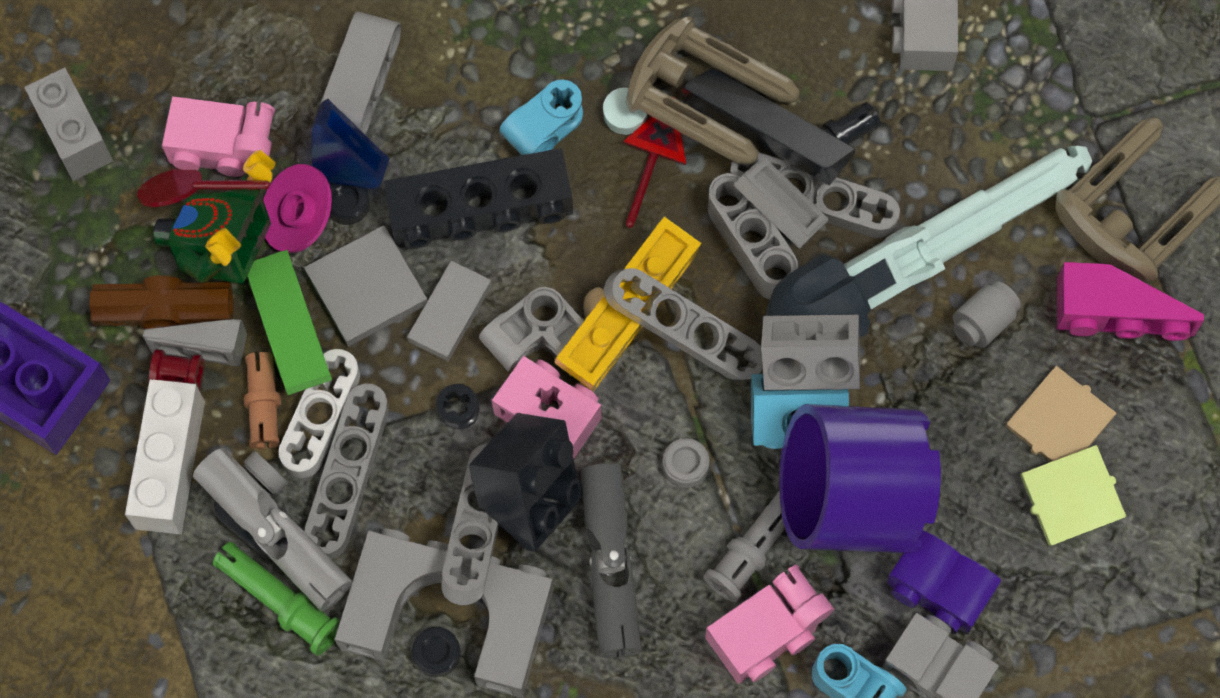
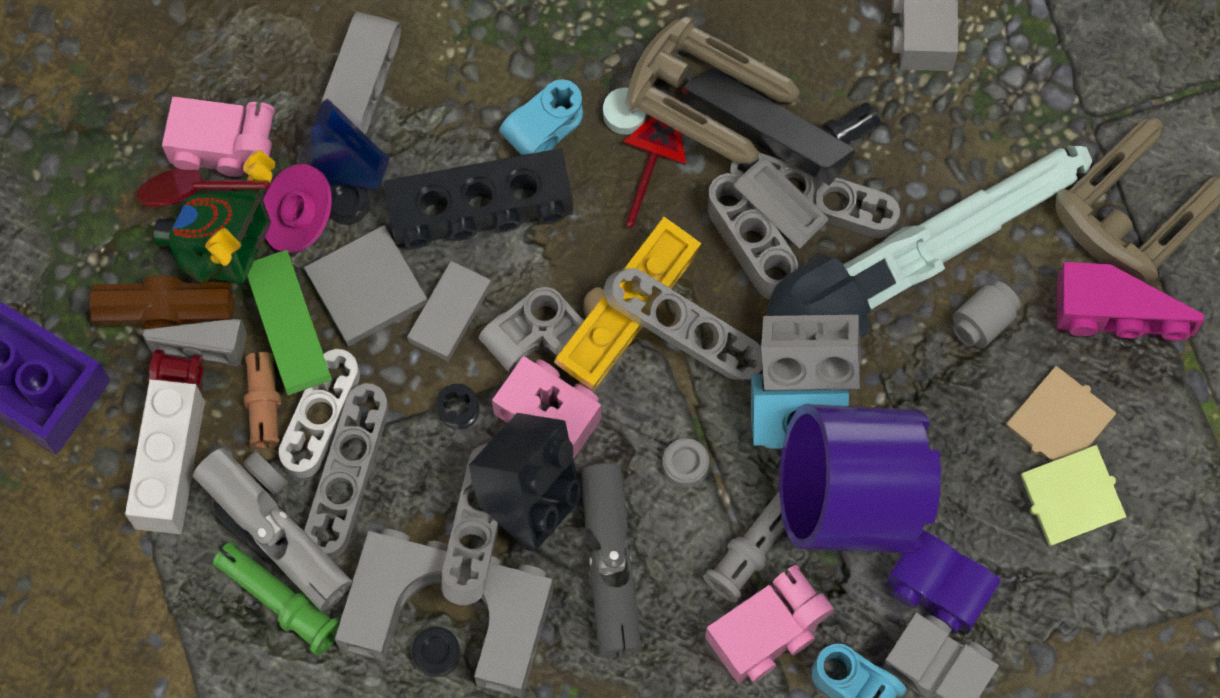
(68, 124): light grey brick -> none

